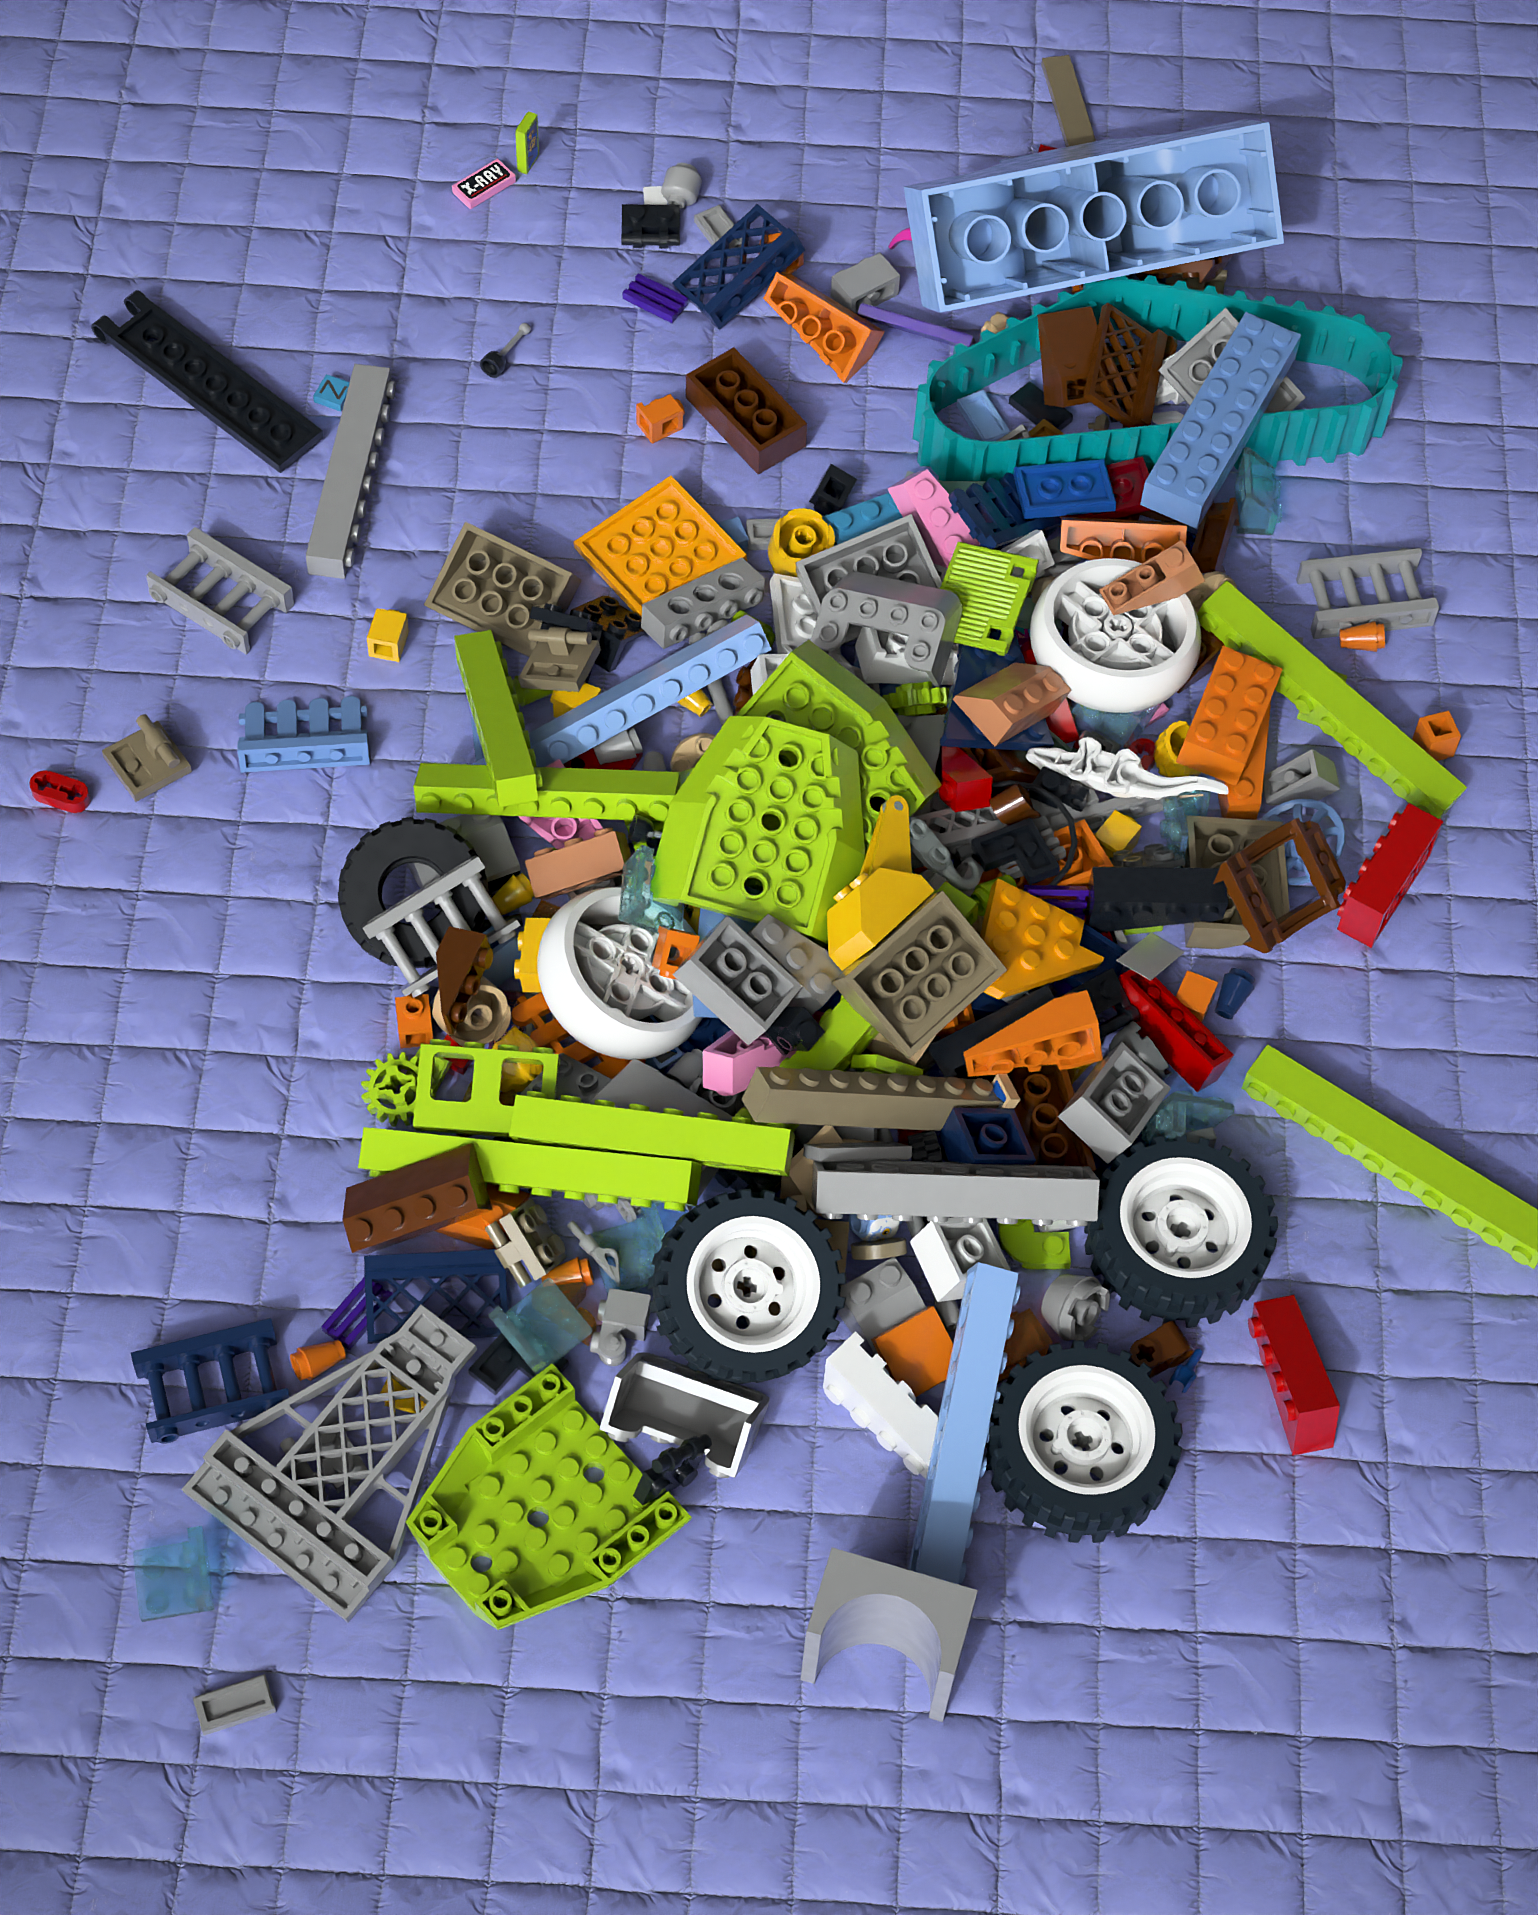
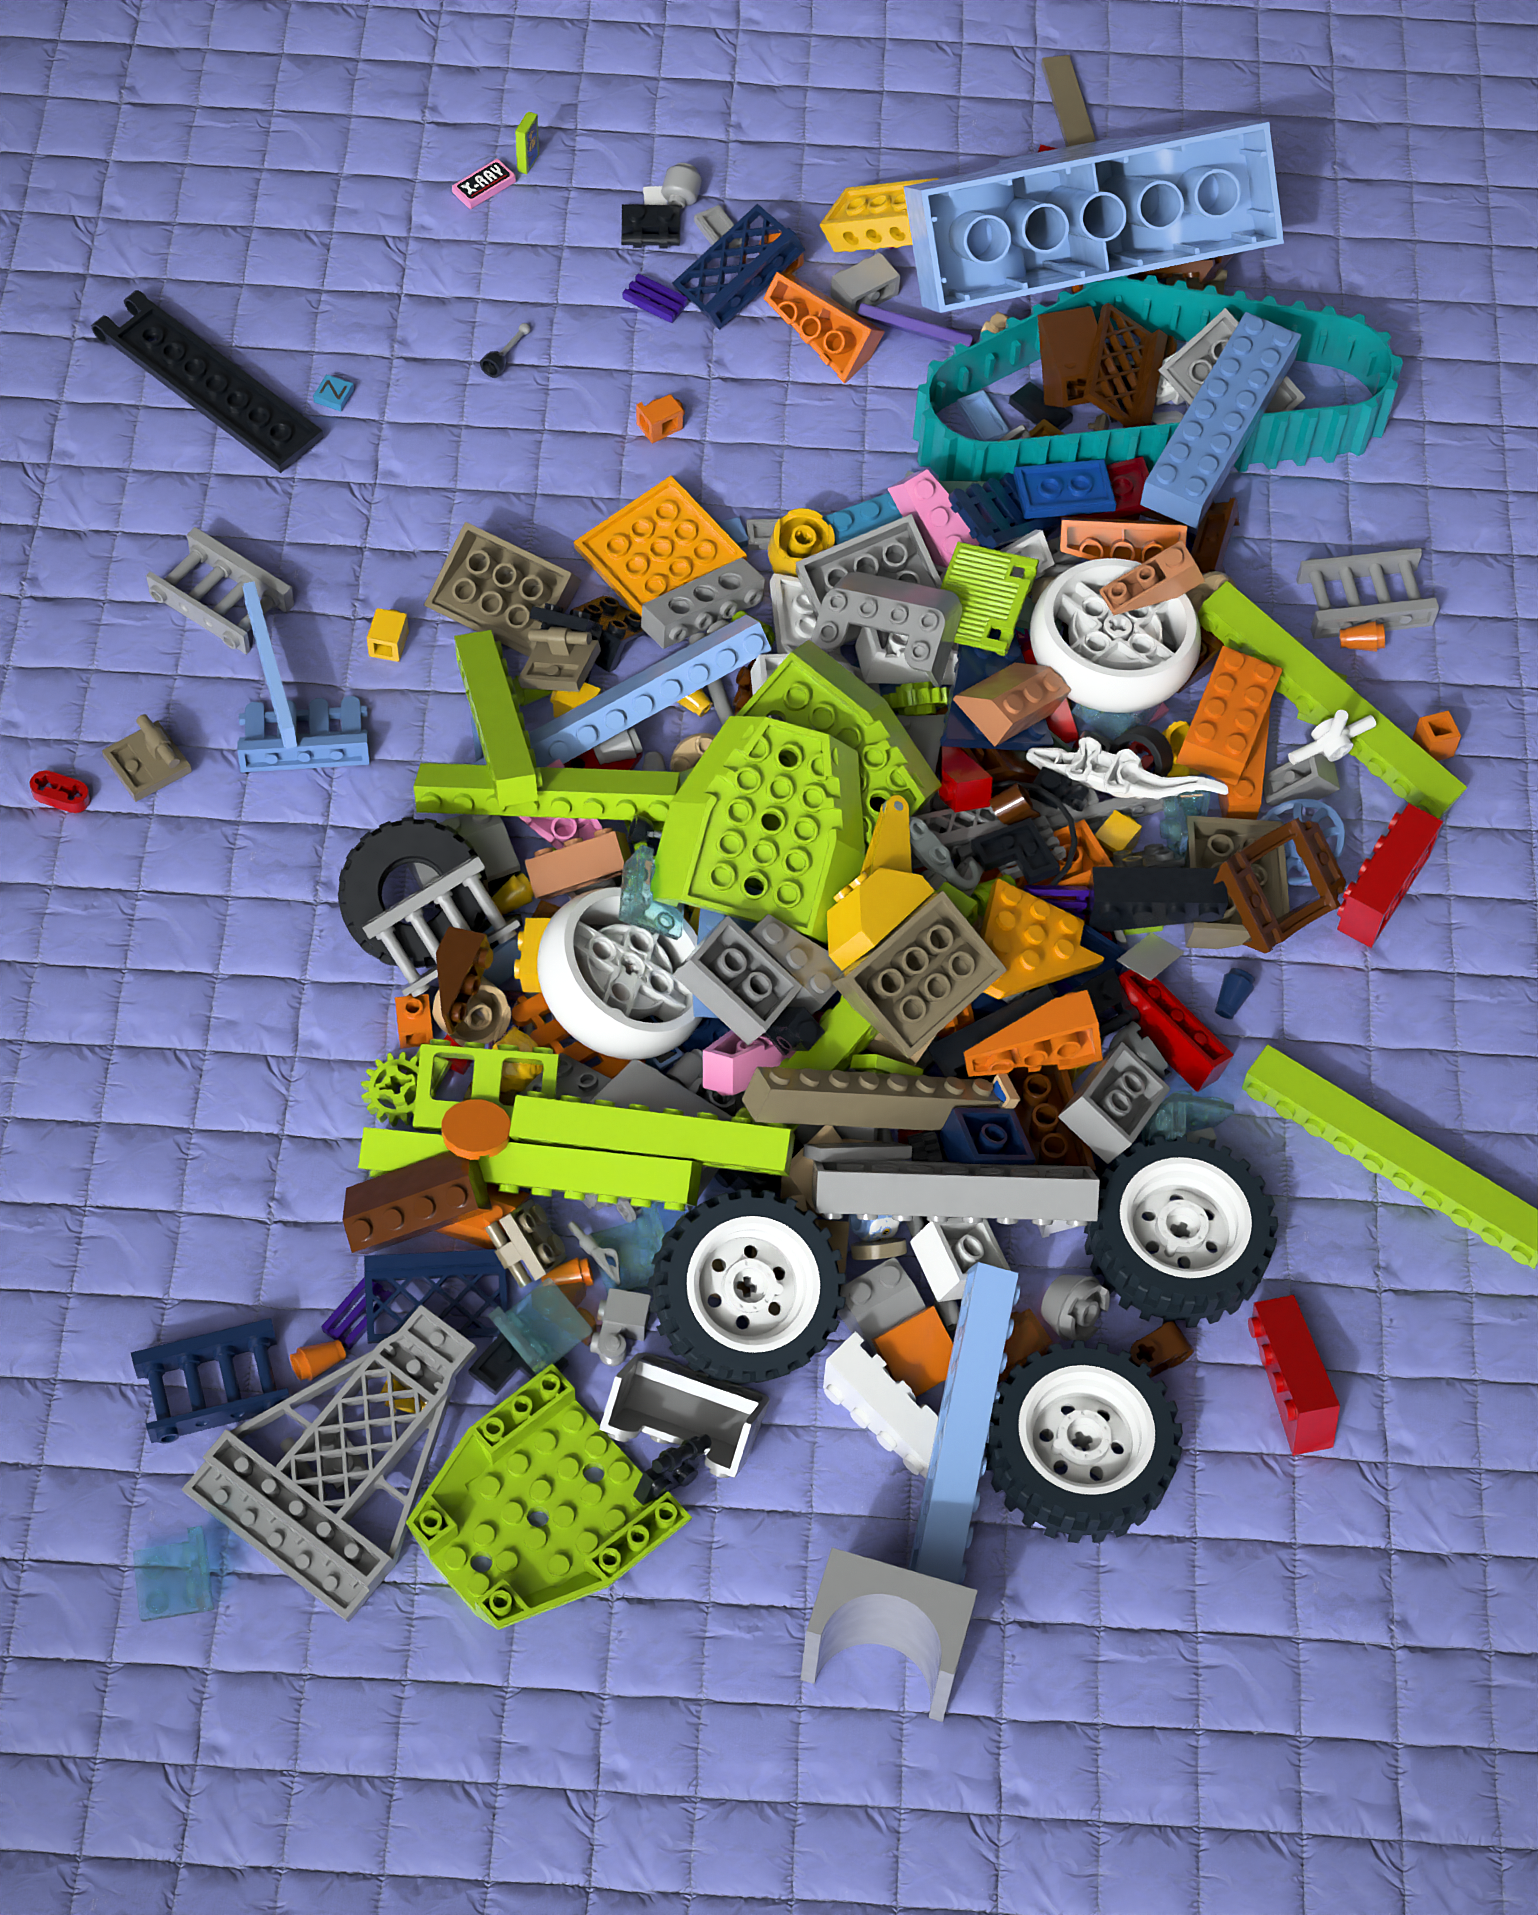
(234, 1704): light grey tile -> none
(269, 665): none -> light blue tile
(350, 471): light grey brick -> none
(475, 1129): none -> orange tile
(684, 944): orange brick -> none
(746, 410): reddish brown brick -> none
(838, 485): black brick -> none
(869, 217): none -> yellow brick
(1033, 1248): lime plate -> none
(1153, 740): none -> black tyre
(1185, 1373): blue hand -> none
(1197, 994): orange brick -> none
(1257, 495): clear light blue slope -> none
(1332, 738): none -> white bar

